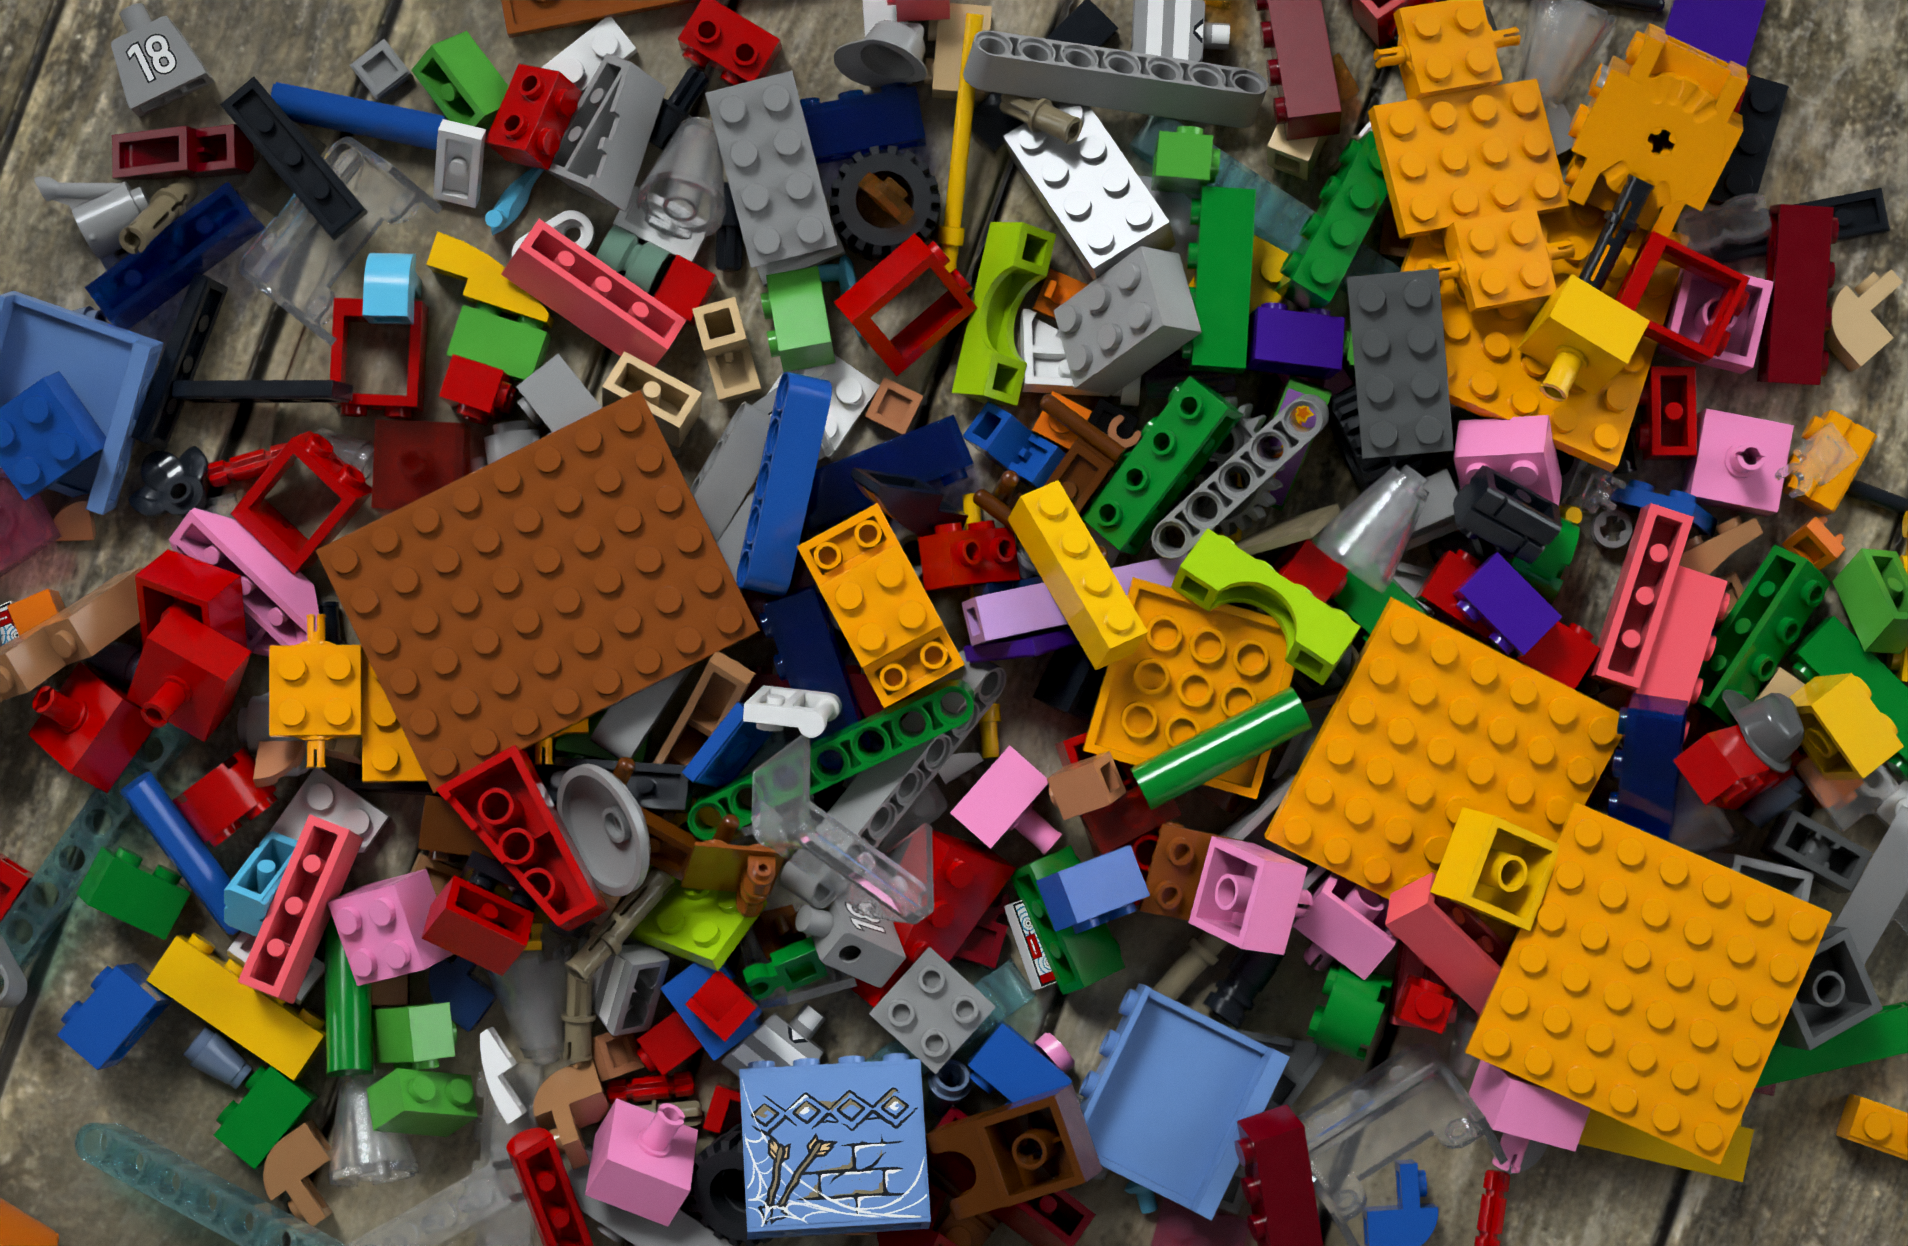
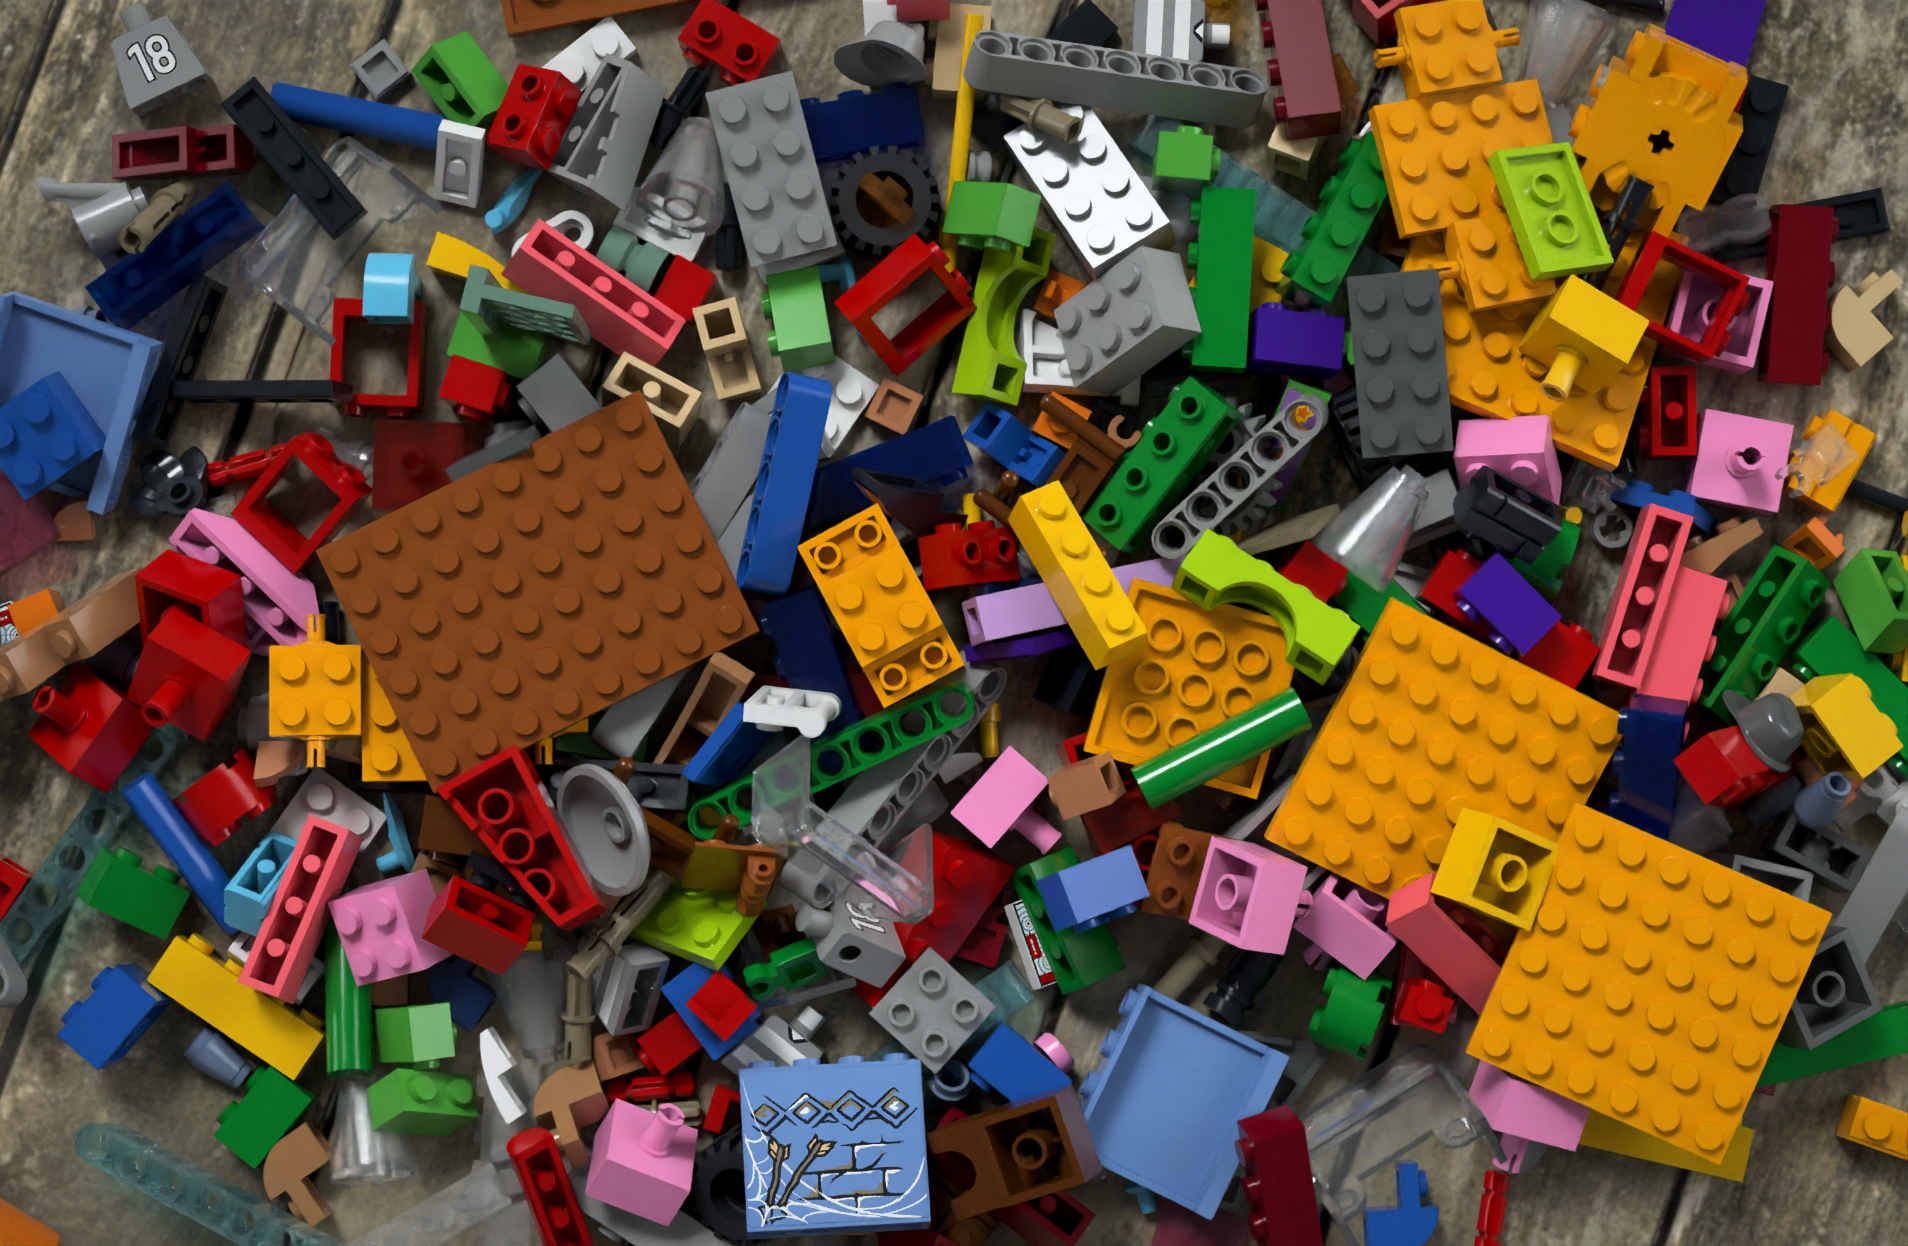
(399, 838): none -> medium azure bar
(491, 307): none -> sand green fence
(495, 452): none -> dark grey tile
(979, 167): none -> light grey bush
(991, 215): none -> bright green brick
(1550, 210): none -> lime plate
(1820, 801): none -> sand blue cone

